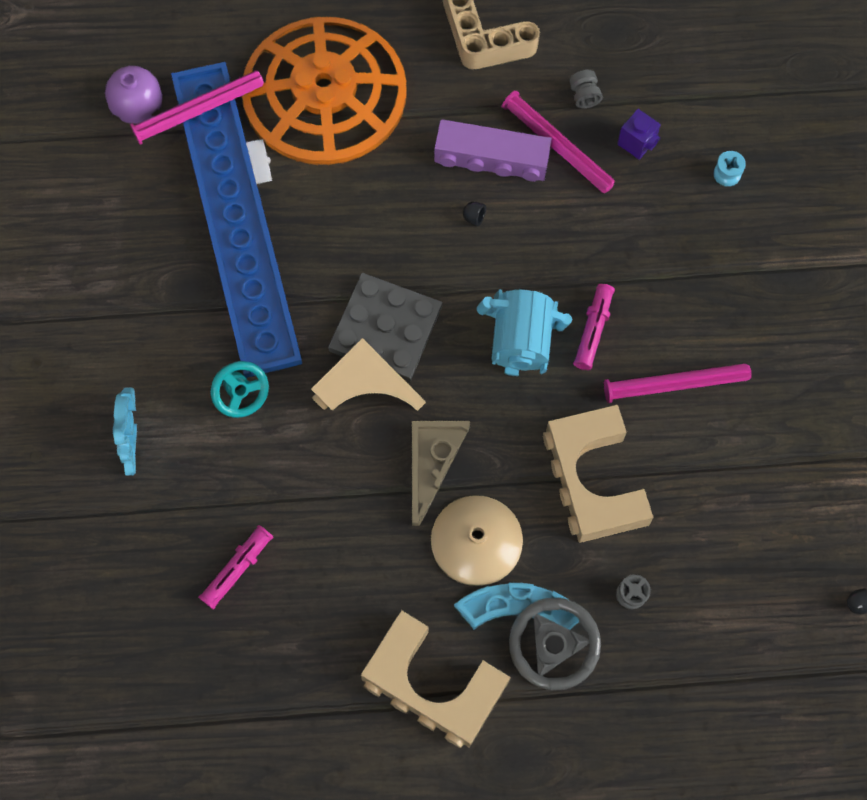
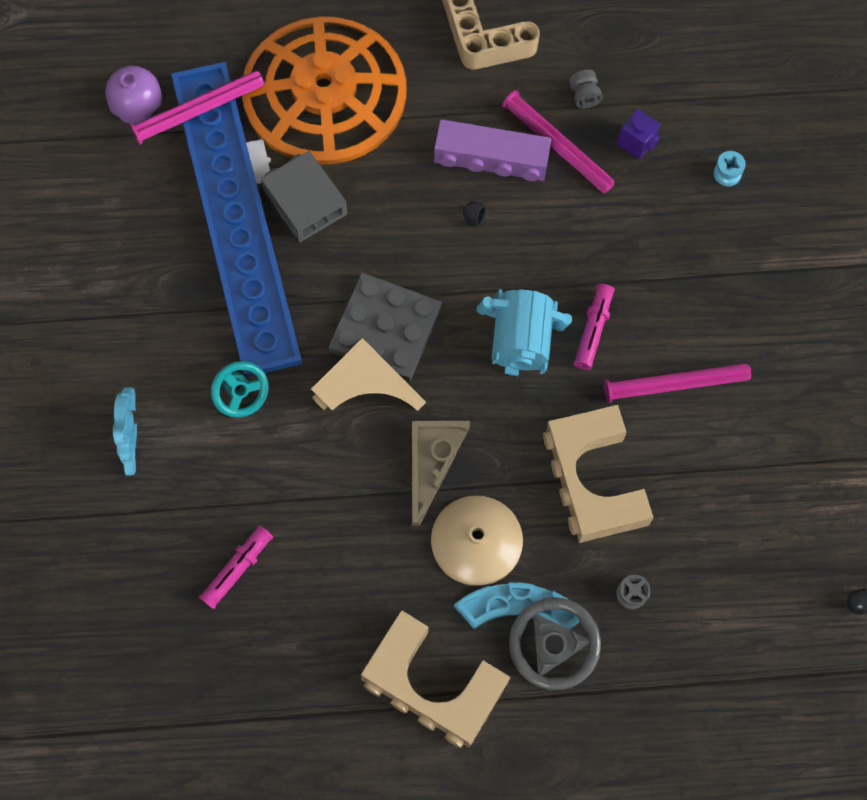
(304, 195): none -> dark grey brick

